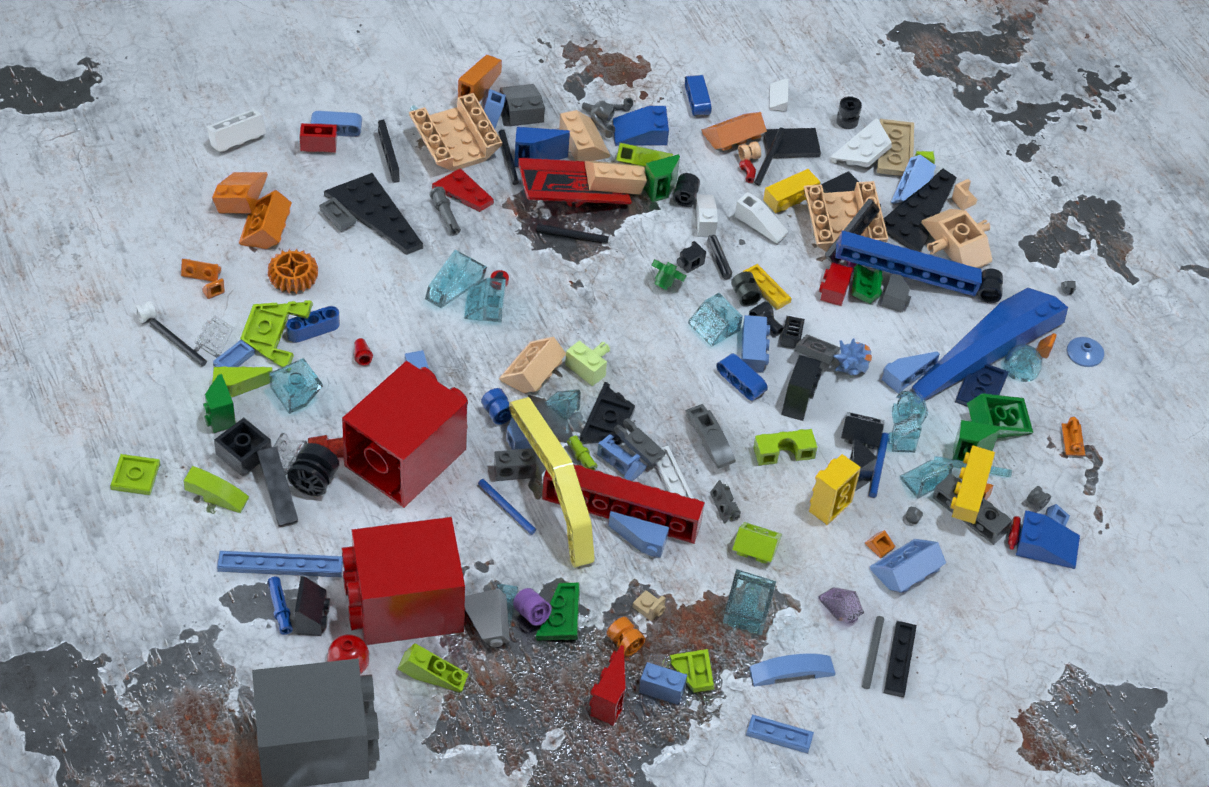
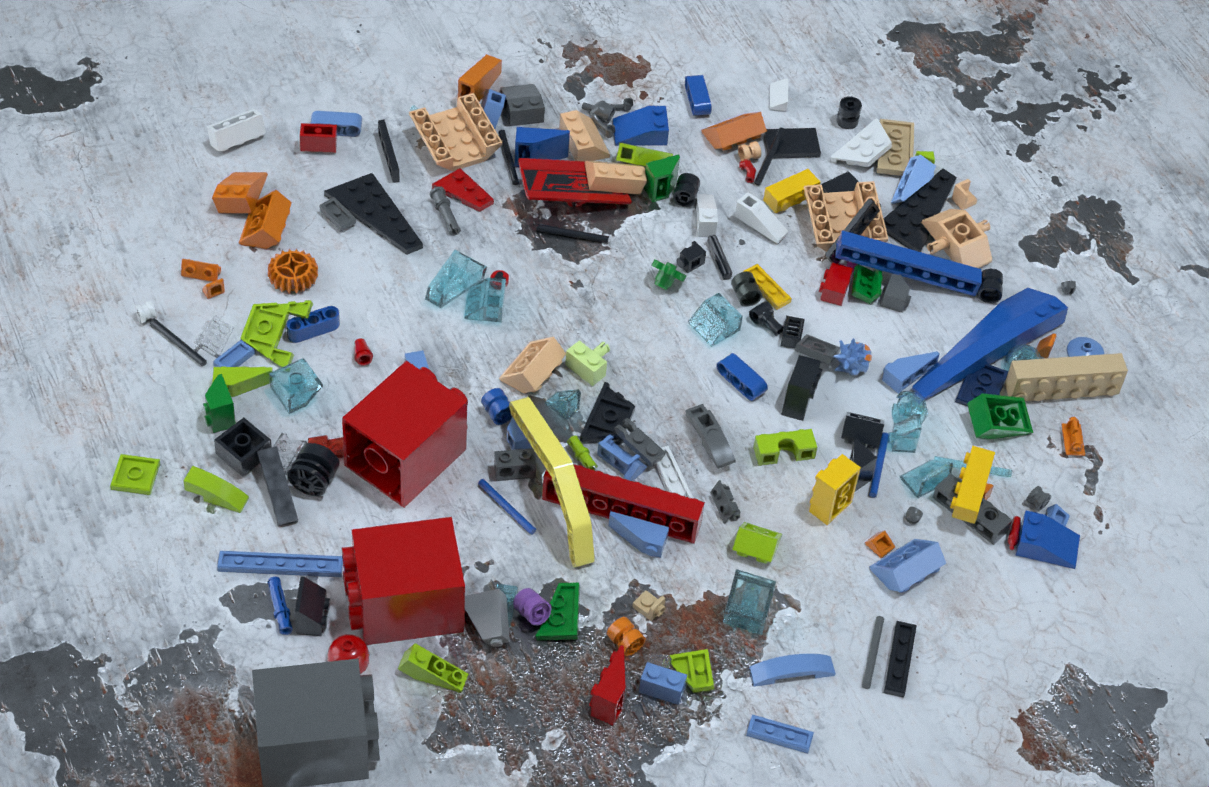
(755, 342): medium blue brick -> none
(842, 604): clear purple slope -> none
(974, 434): green slope -> none
(1066, 377): none -> tan brick

